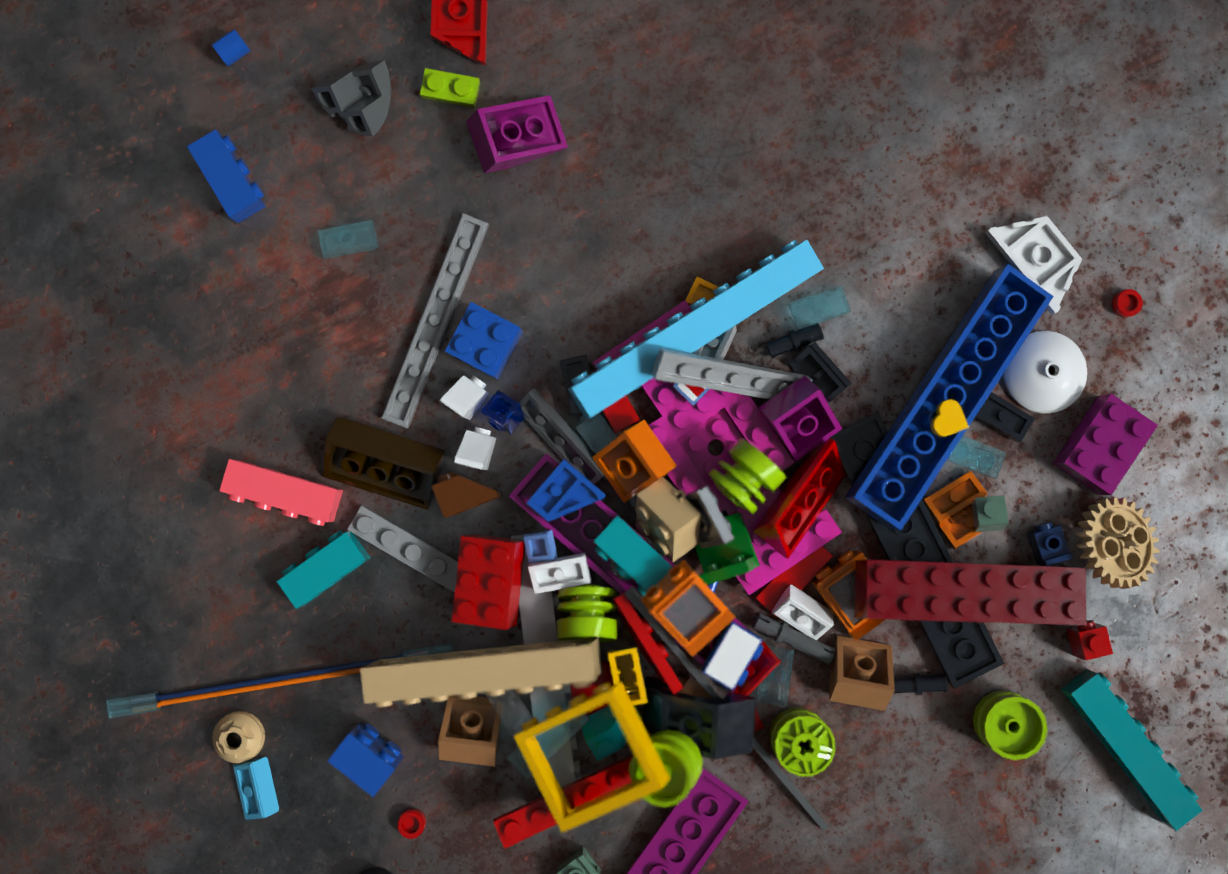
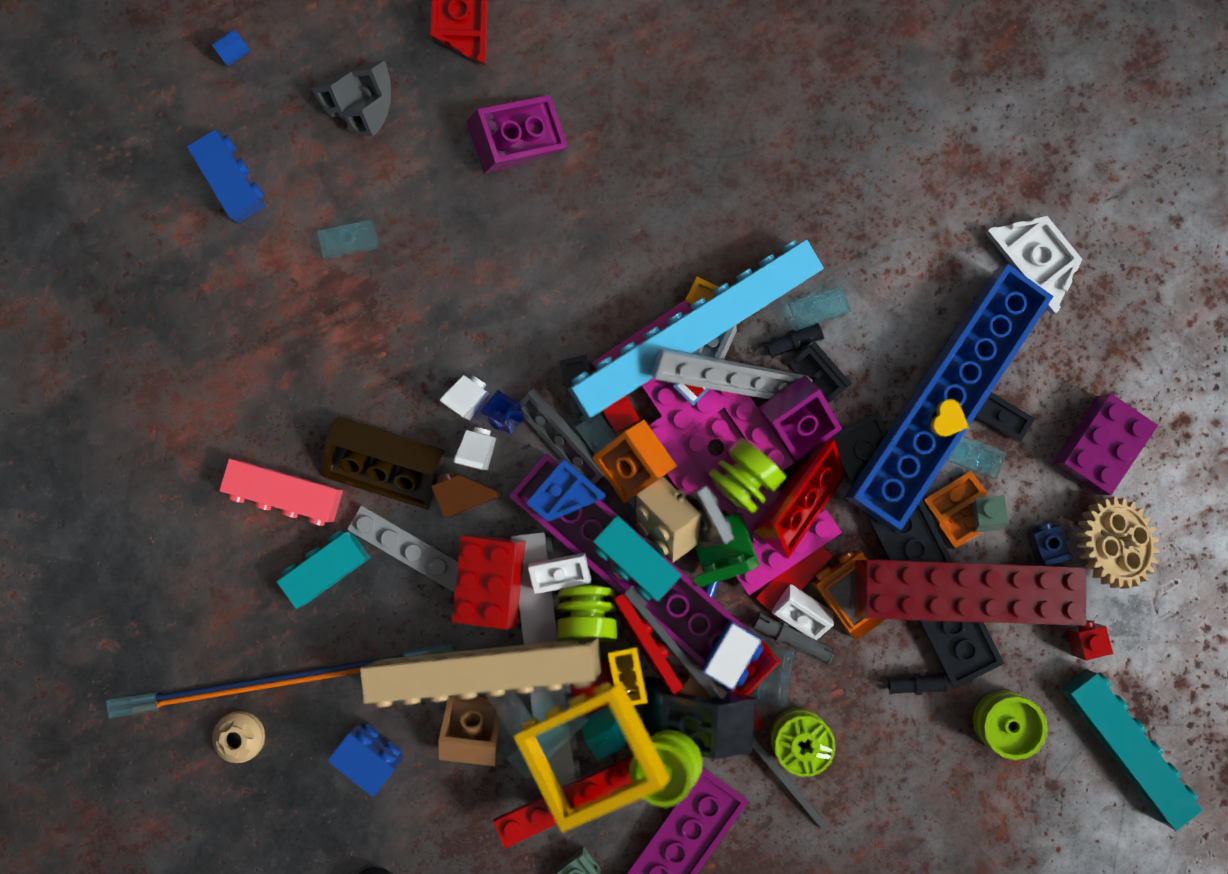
(256, 788): medium azure slope -> none
(411, 823): red tile -> none
(435, 321): light grey tile -> none
(449, 88): lime plate -> none
(484, 340): blue brick -> none
(540, 546): medium blue tile -> none
(687, 608): orange window -> none
(861, 673): medium nougat slope -> none
(1029, 378): white dish -> none
(1127, 303): red tile -> none

